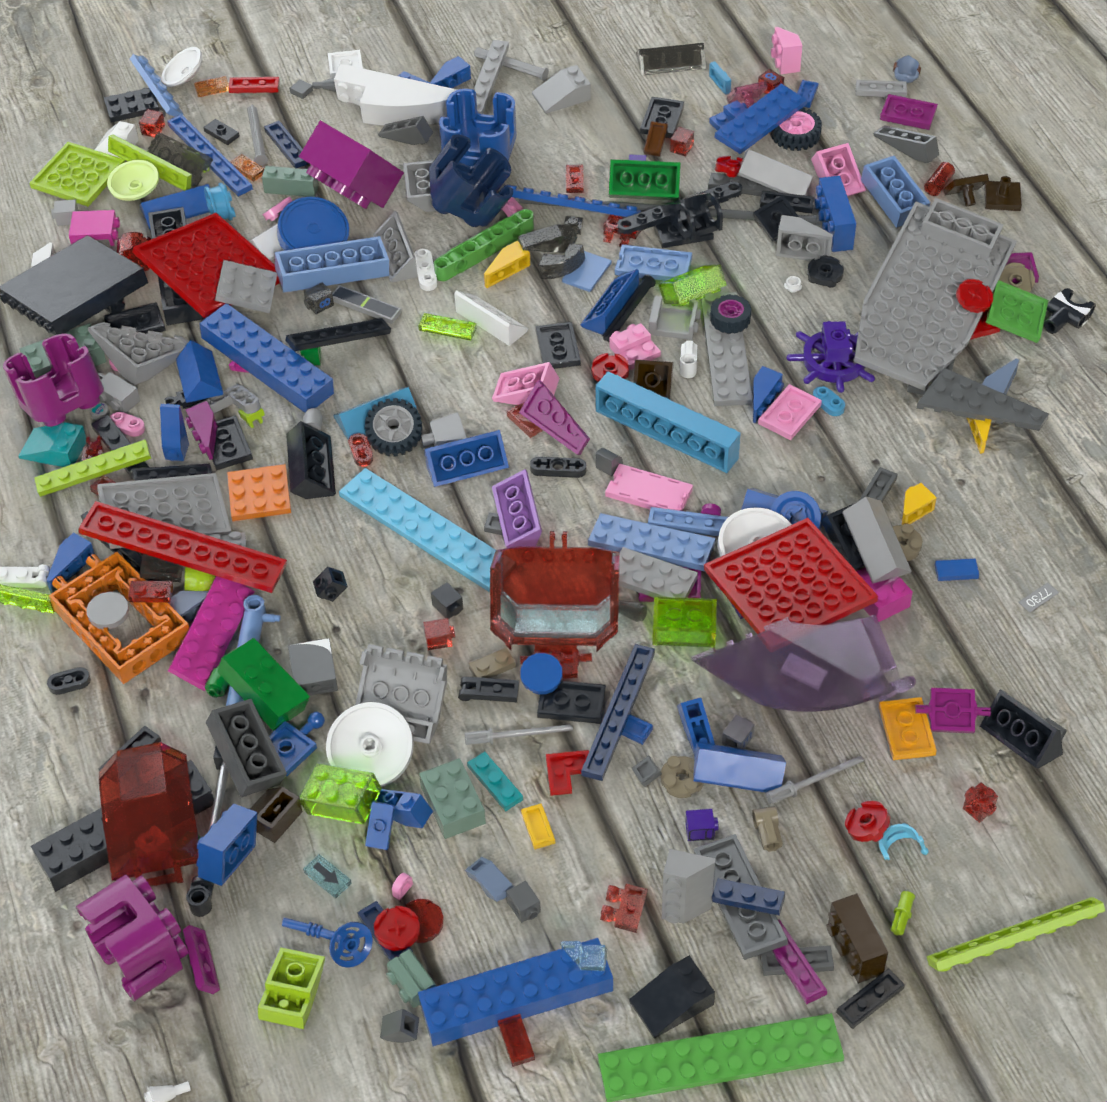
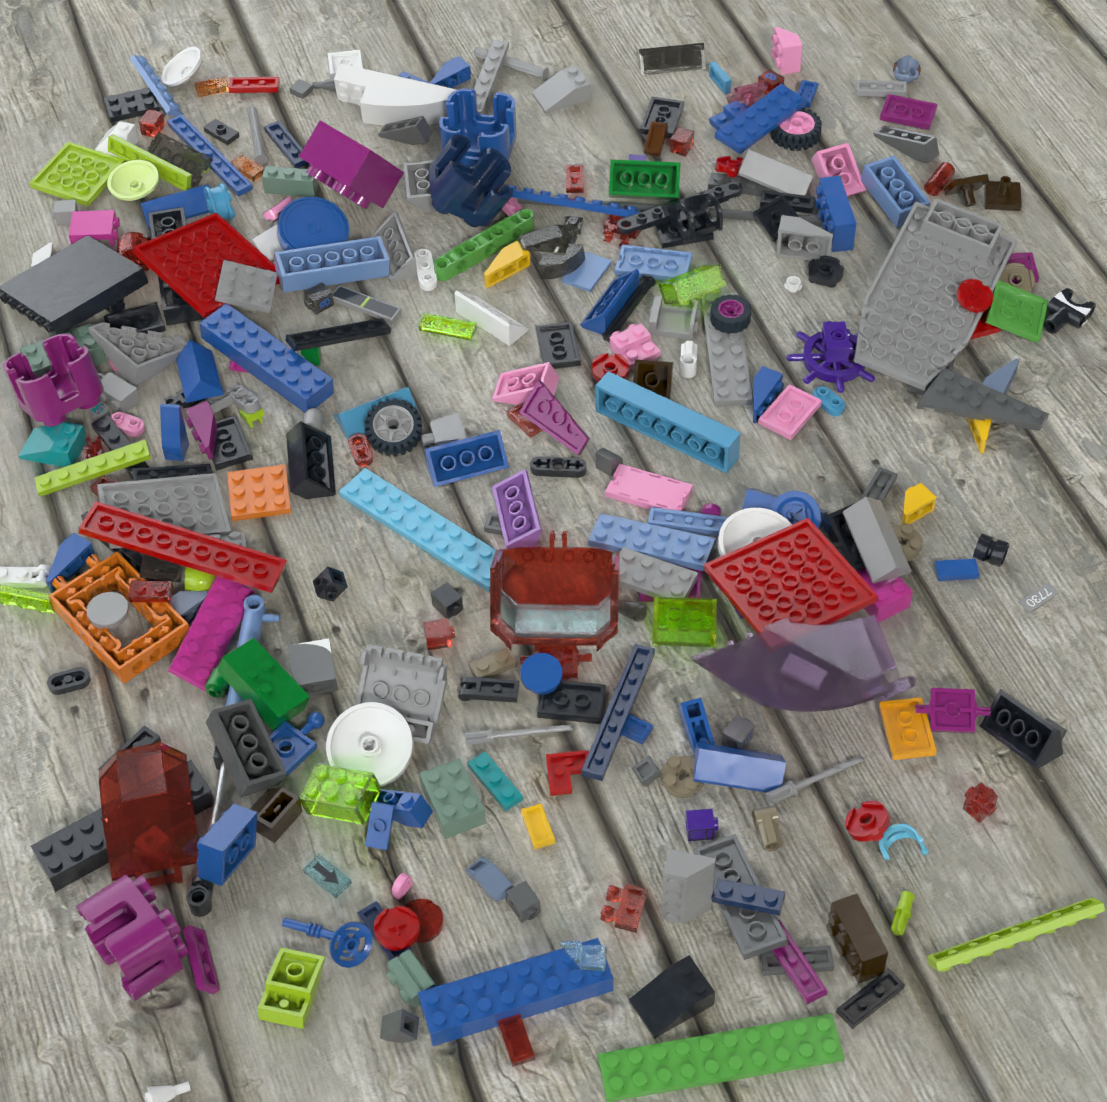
(991, 550): none -> black wheel

